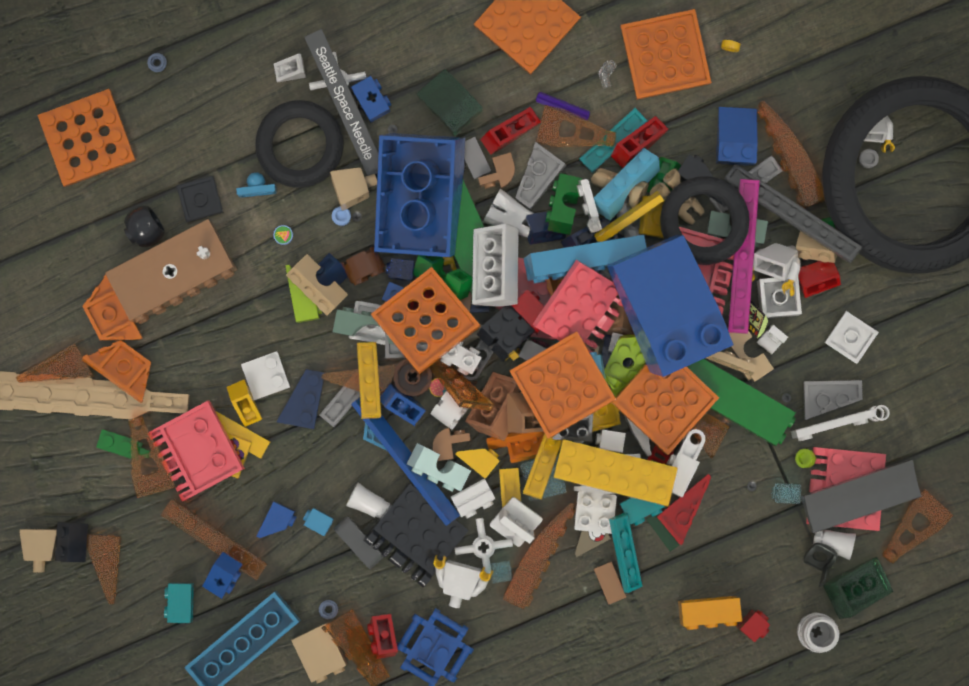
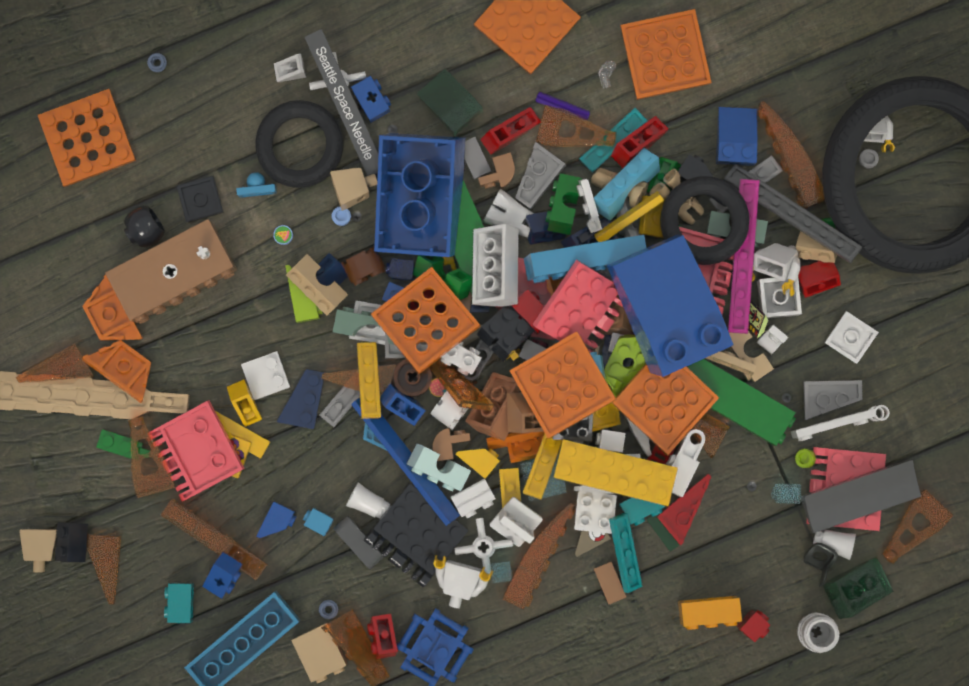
(731, 46): yellow tile -> none

